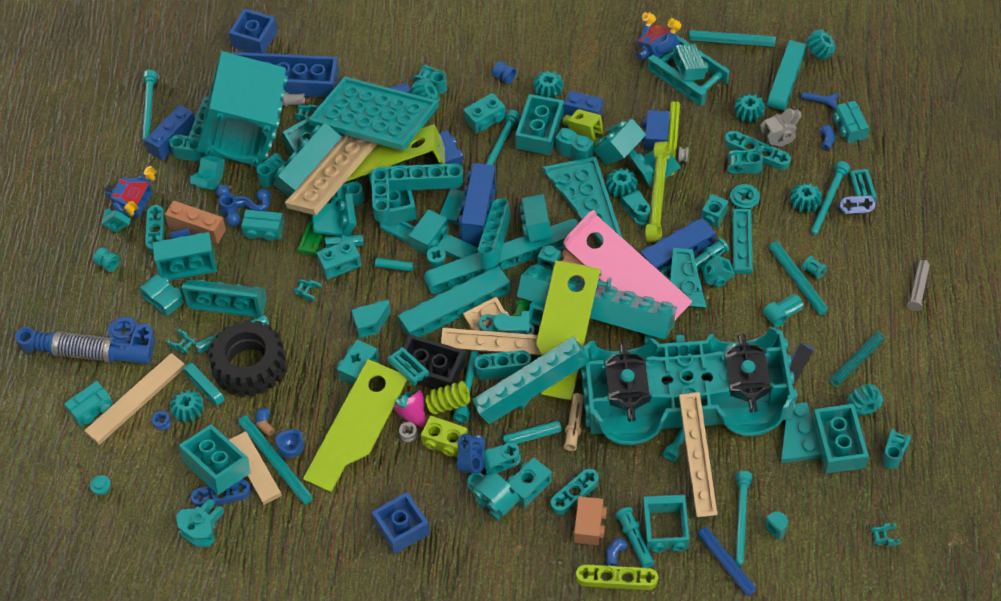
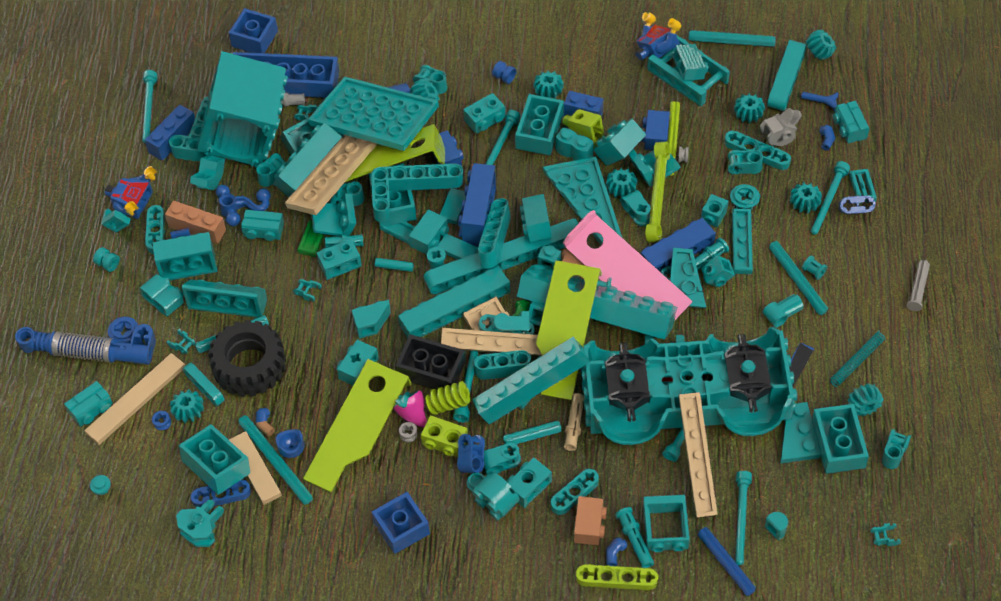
(409, 373): teal tile -> none

